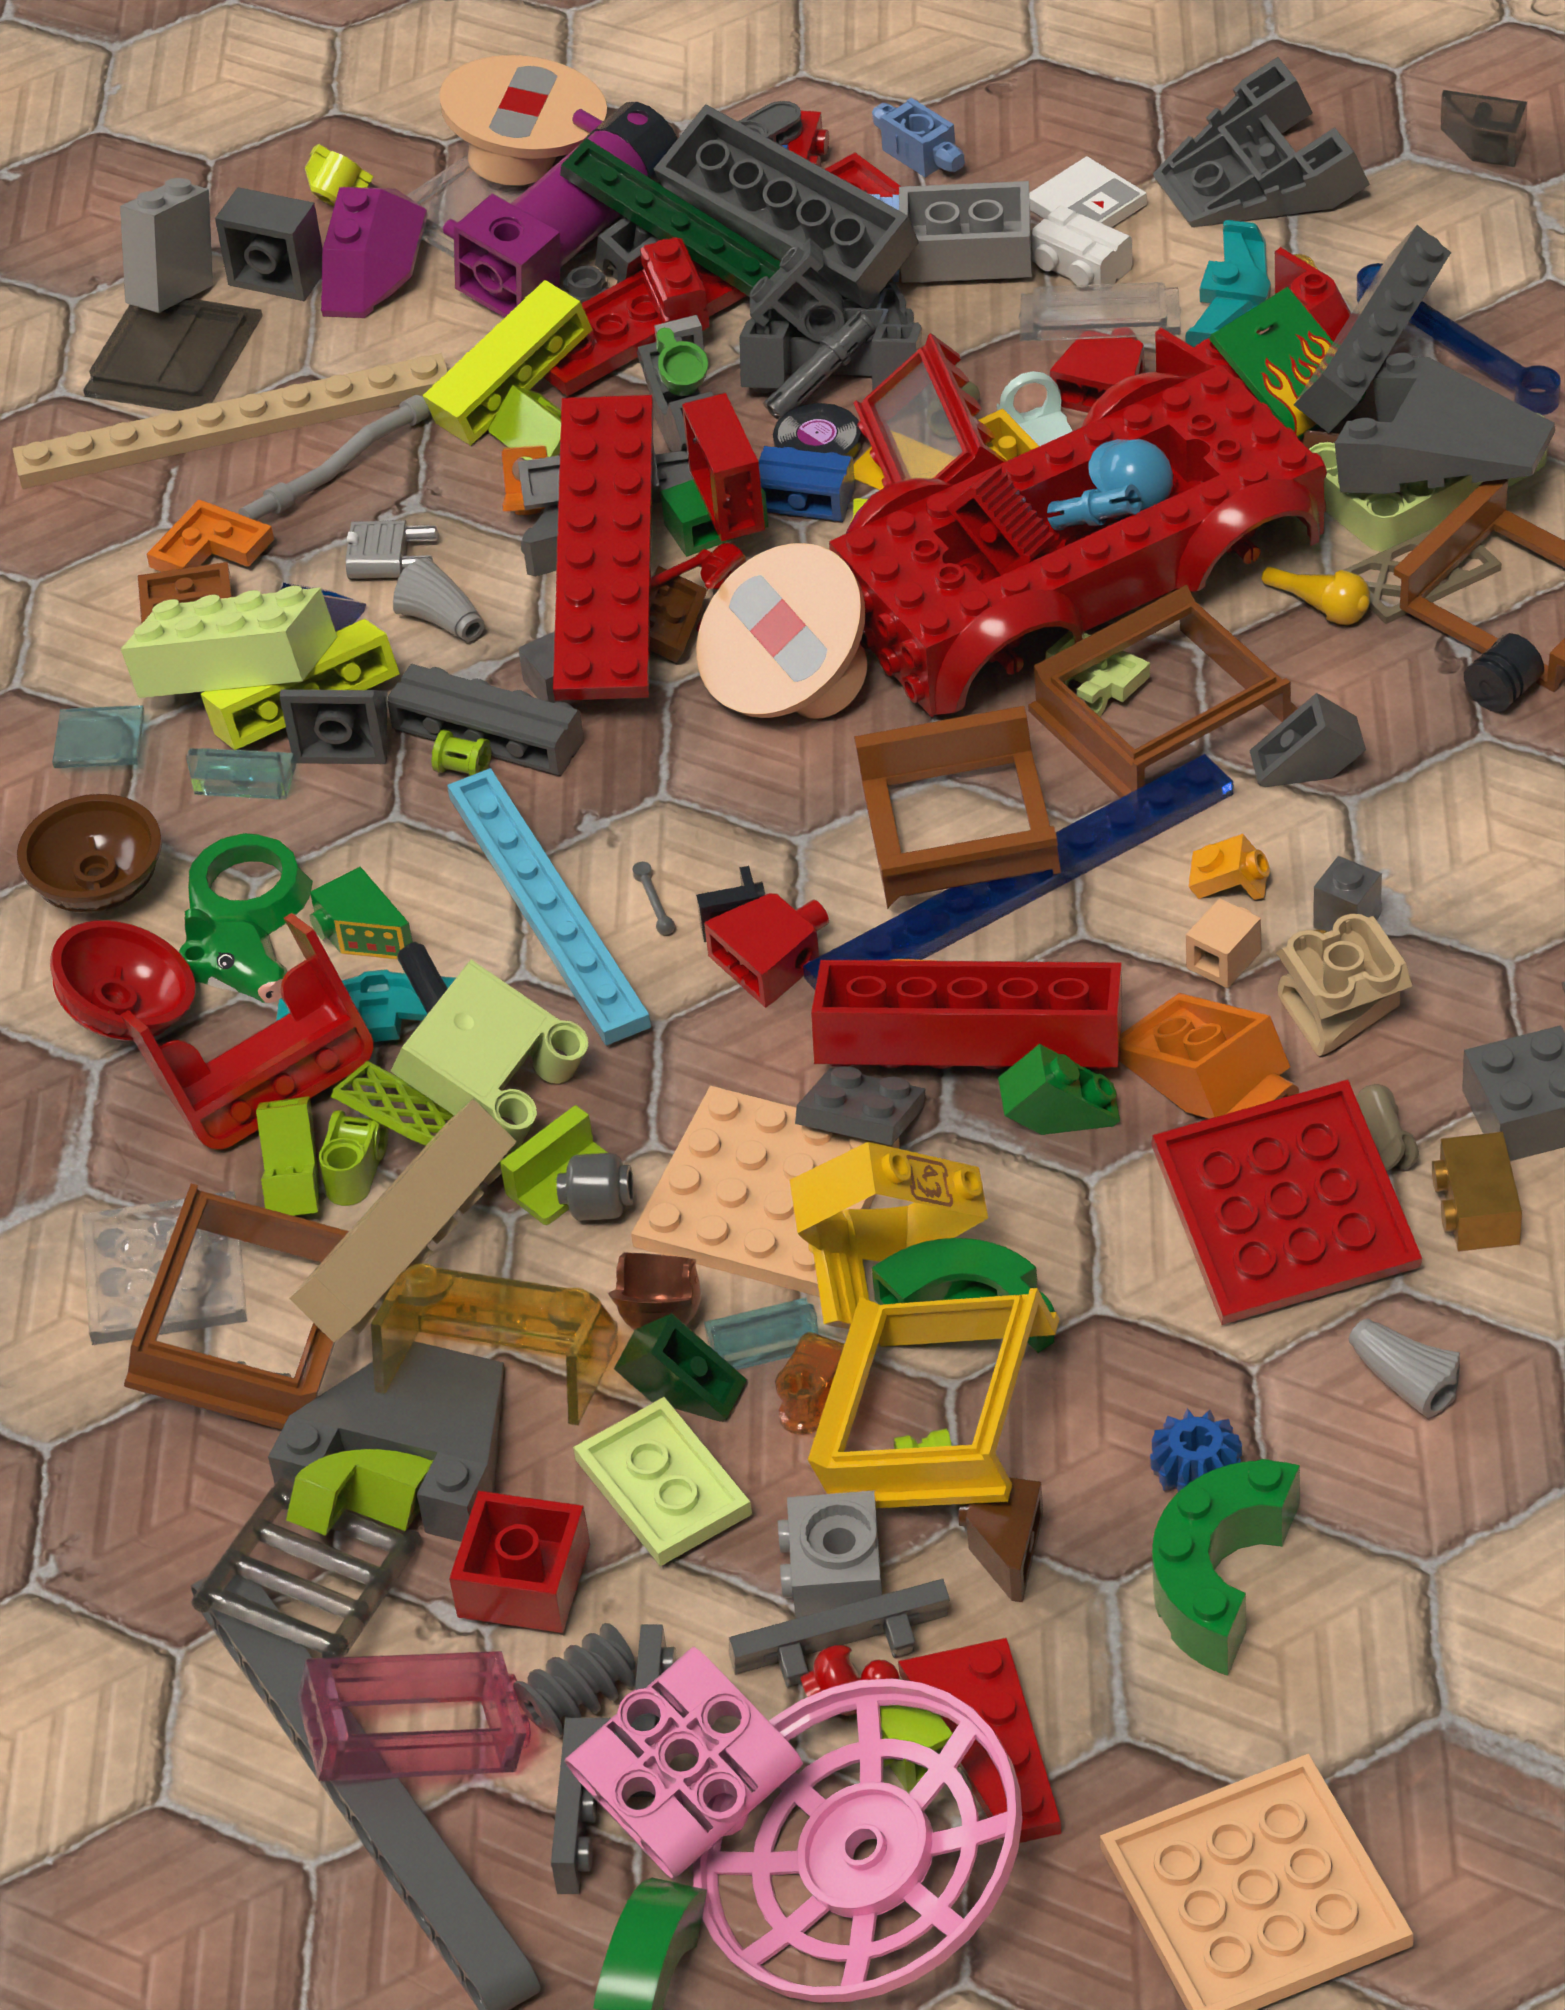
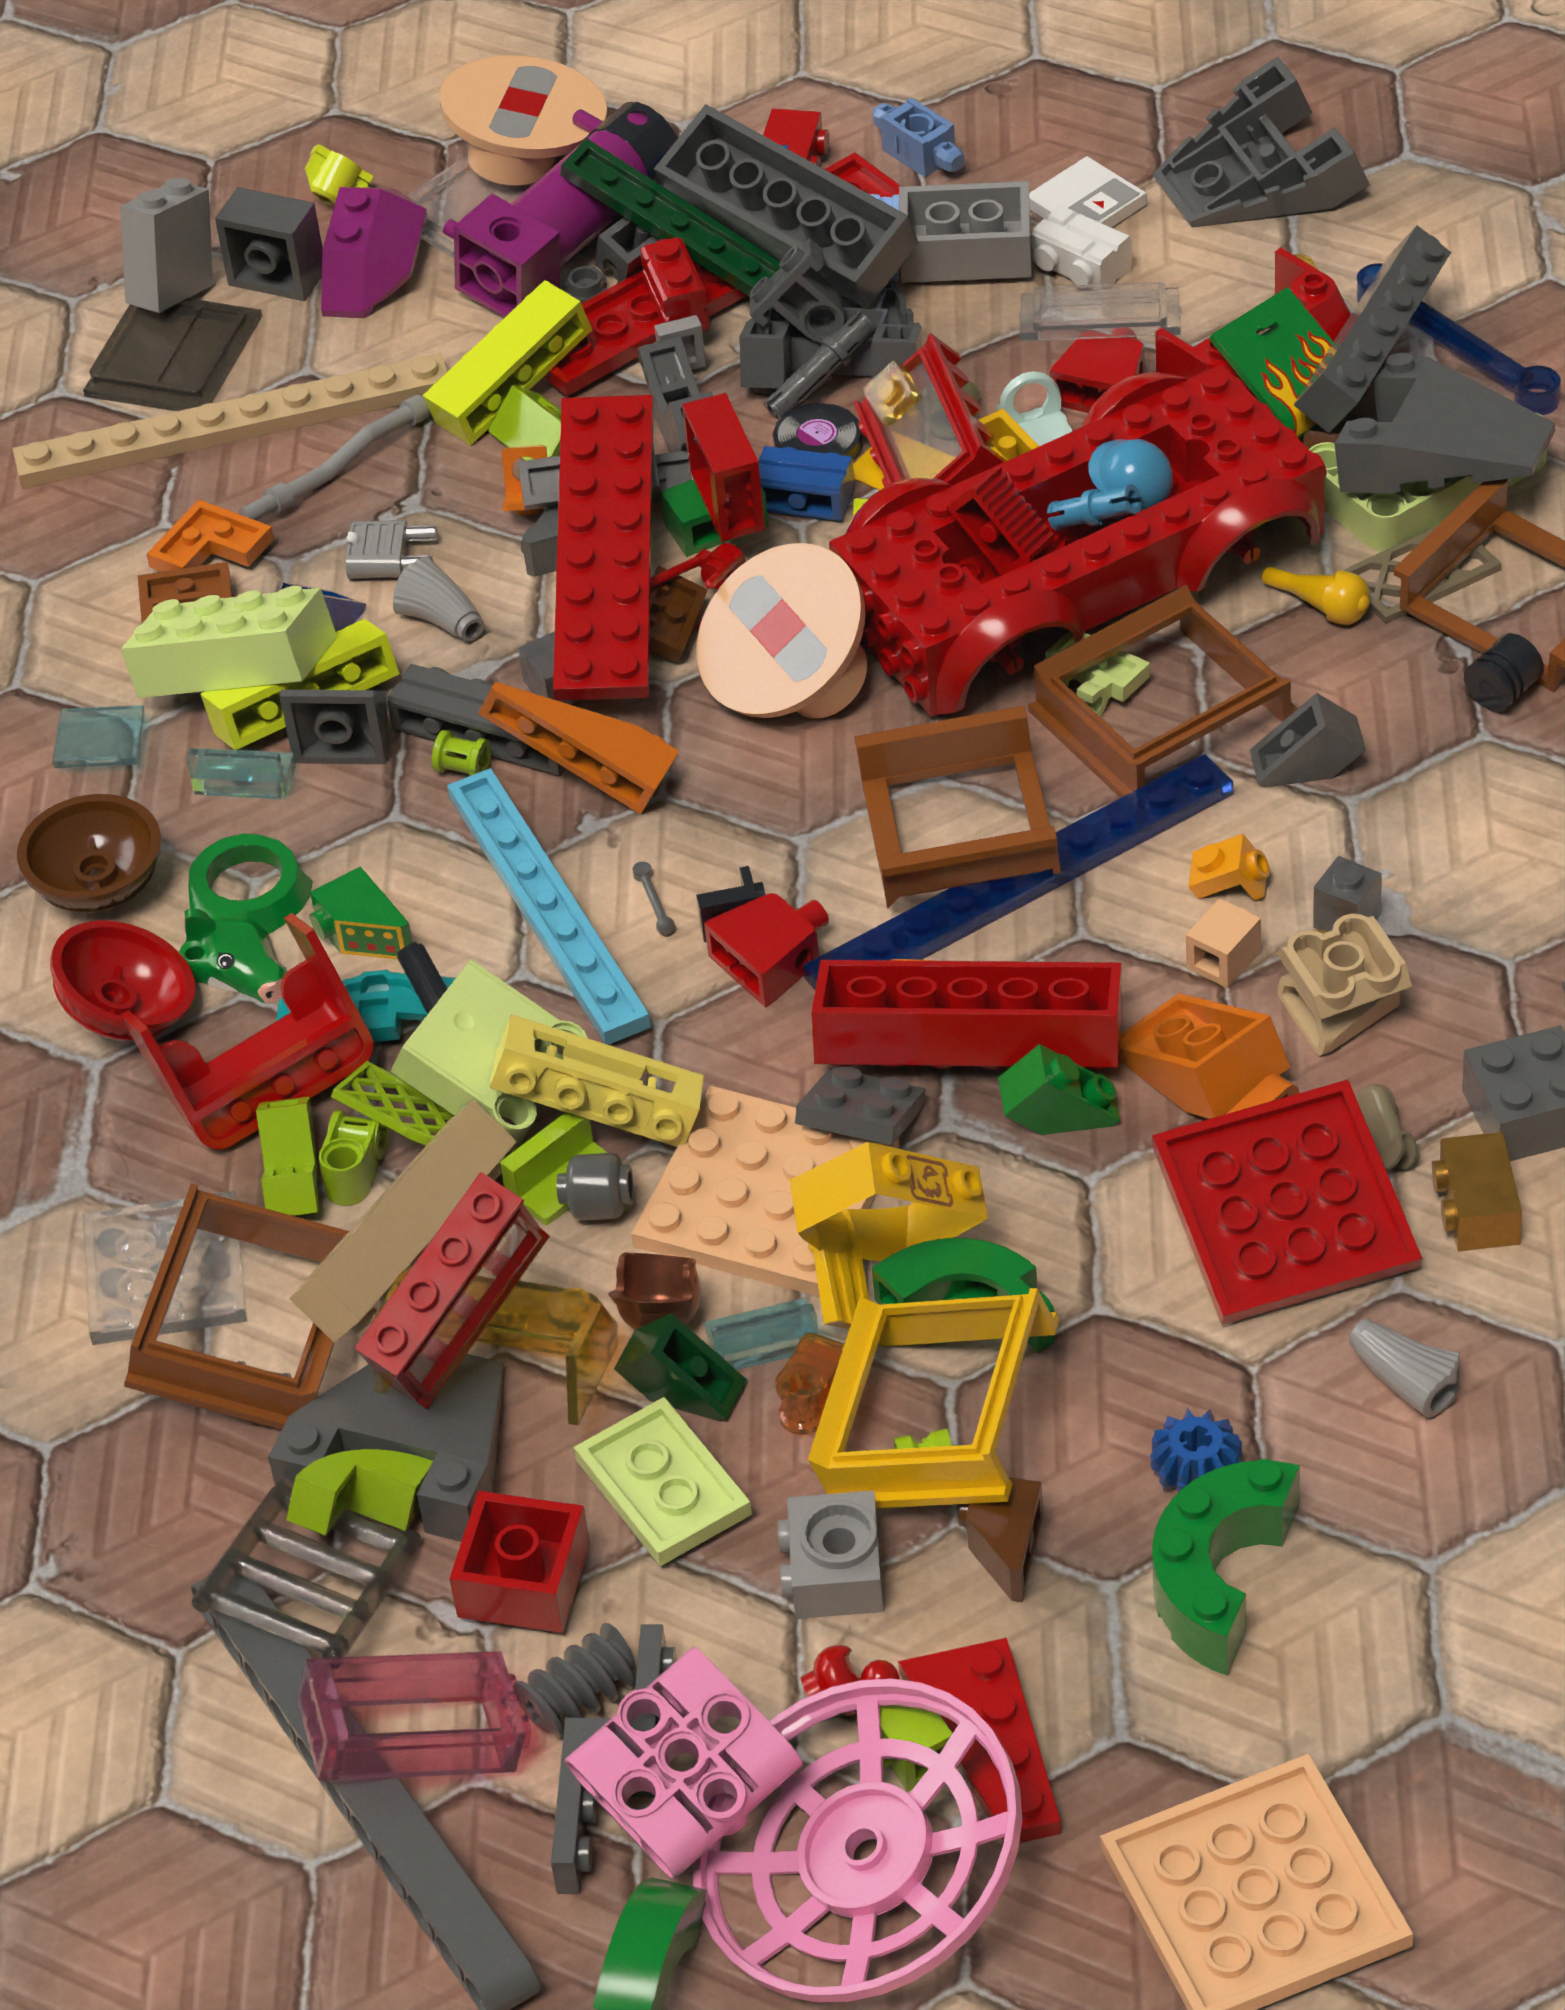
(452, 1291): none -> red window
(596, 747): none -> orange slope
(596, 1082): none -> light yellow brick
(680, 364): bright green piece -> none
(776, 121): dark grey piece -> none
(884, 1614): dark grey hinge -> none
(892, 393): none -> clear yellow plate
(1234, 284): teal plate -> none
(1485, 126): clear smoke slope -> none

